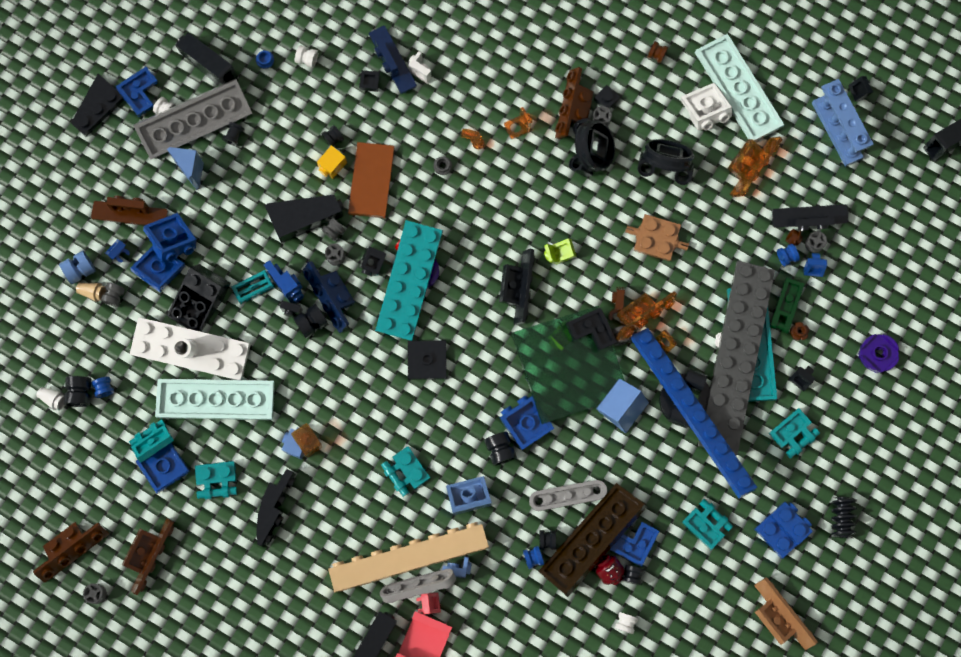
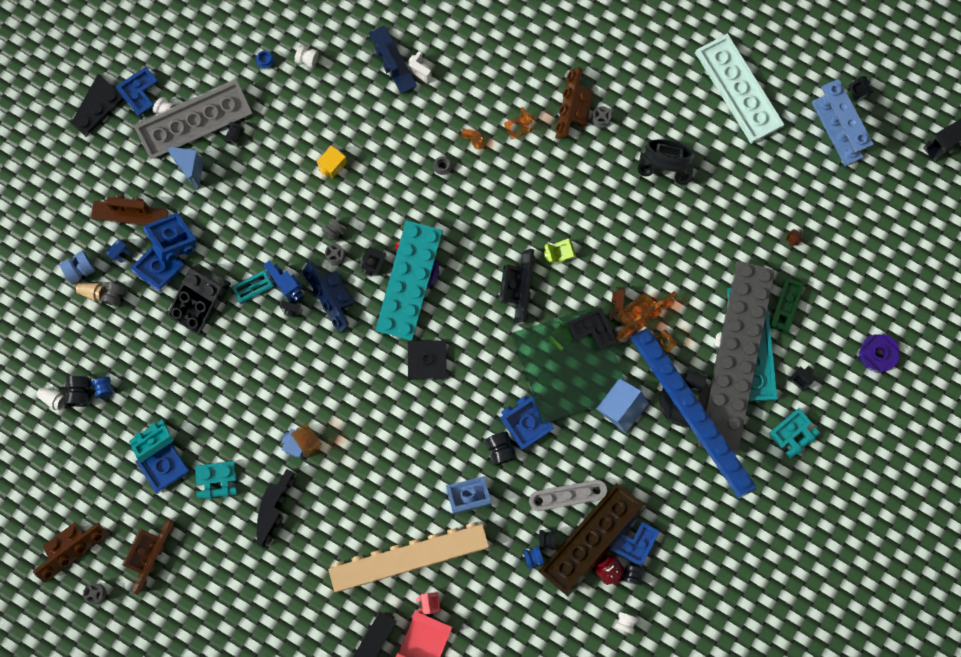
(205, 351): white plate -> none
(206, 60): black slope -> none
(215, 399): light aqua plate -> none
(303, 215): black slope -> none
(310, 321): black wheel -> none
(332, 136): black wheel -> none
(369, 81): black plate -> none
(371, 180): dark orange tile -> none
(411, 468): teal plate -> none
(418, 585): light grey plate -> none
(460, 572): medium blue bracket -> none
(587, 161): black piece -> none
(606, 97): black plate -> none
(657, 52): reddish brown wheel -> none
(657, 237): medium nougat plate -> none
(704, 529): teal plate -> none
(707, 107): white plate -> none
(750, 162): clear orange bracket -> none
(781, 618): medium nougat bracket -> none
(784, 529): blue plate -> none
(788, 255): blue wheel -> none
(799, 336): reddish brown plate -> none
(810, 216): black bracket -> none
(815, 266): blue tile -> none
(819, 240): dark grey wheel -> none
(843, 517): black piece -> none

